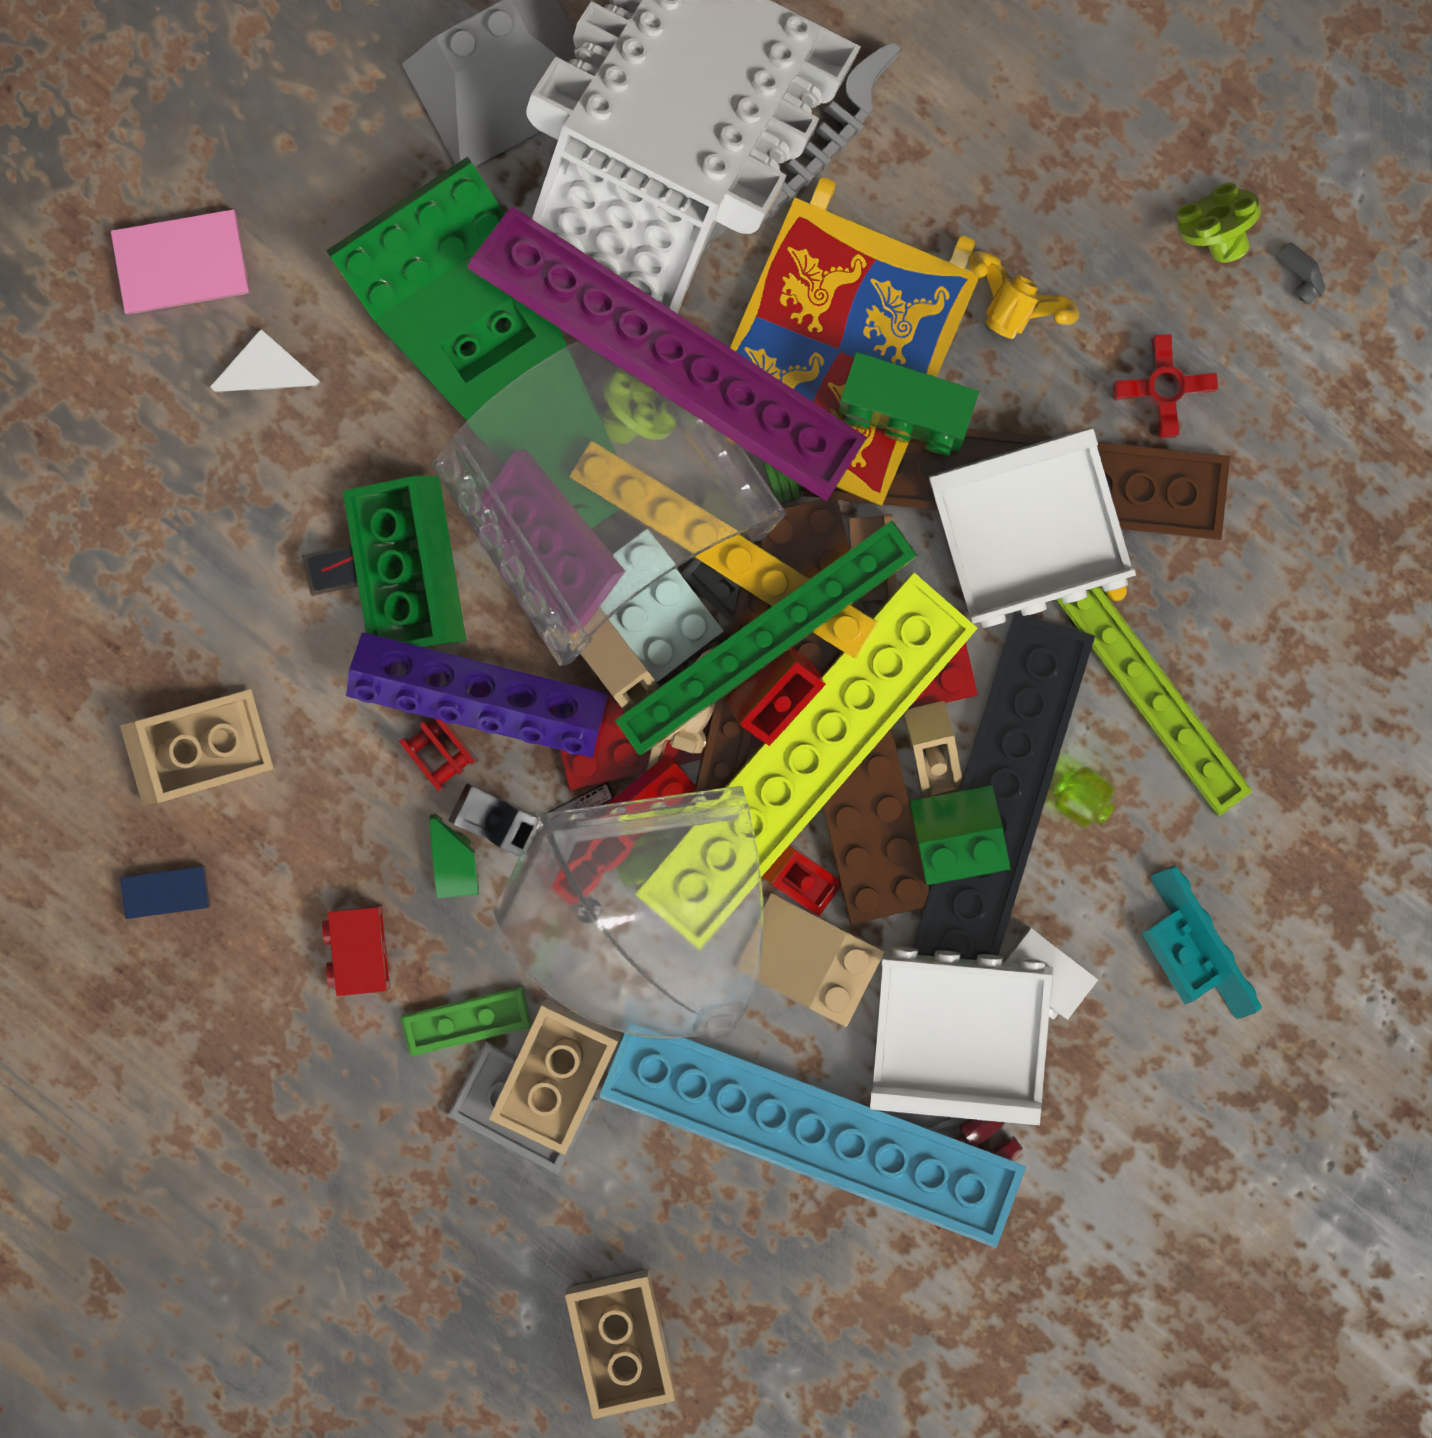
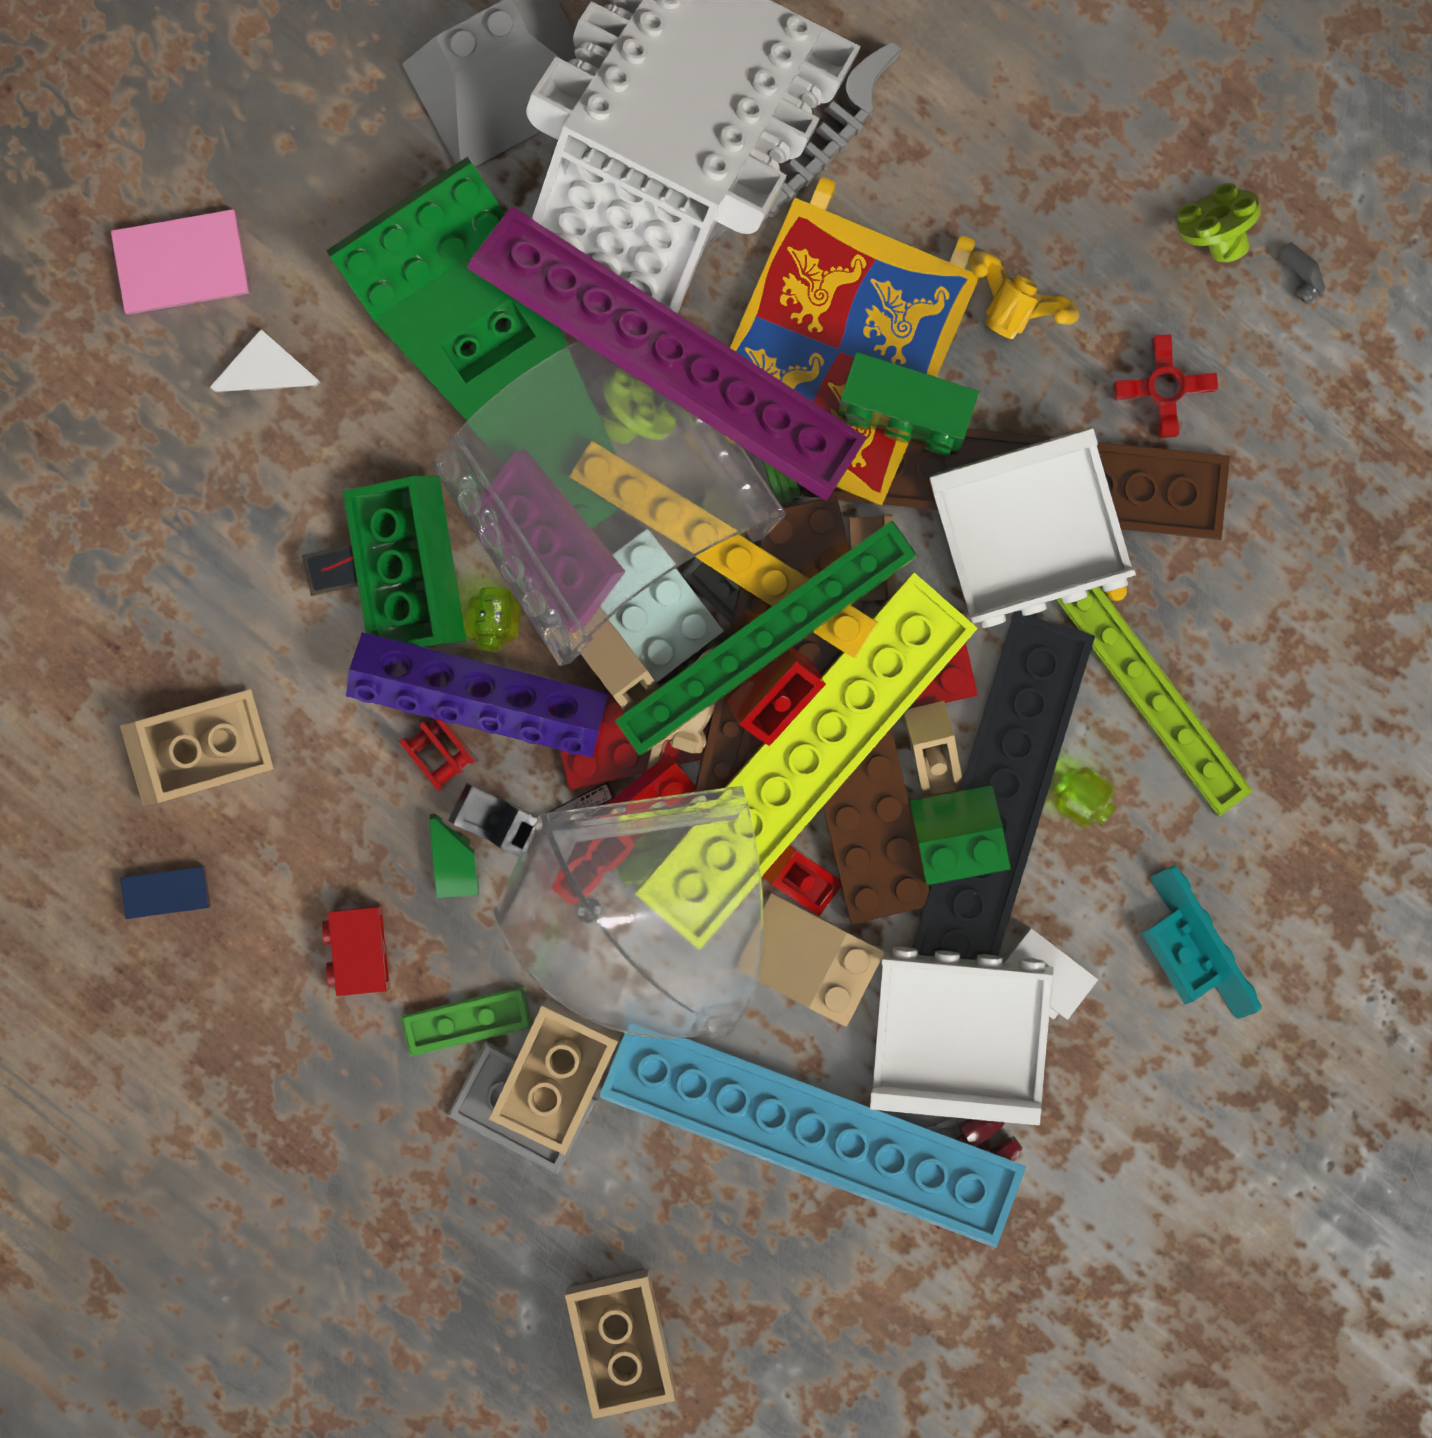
(492, 618): none -> clear neon green head

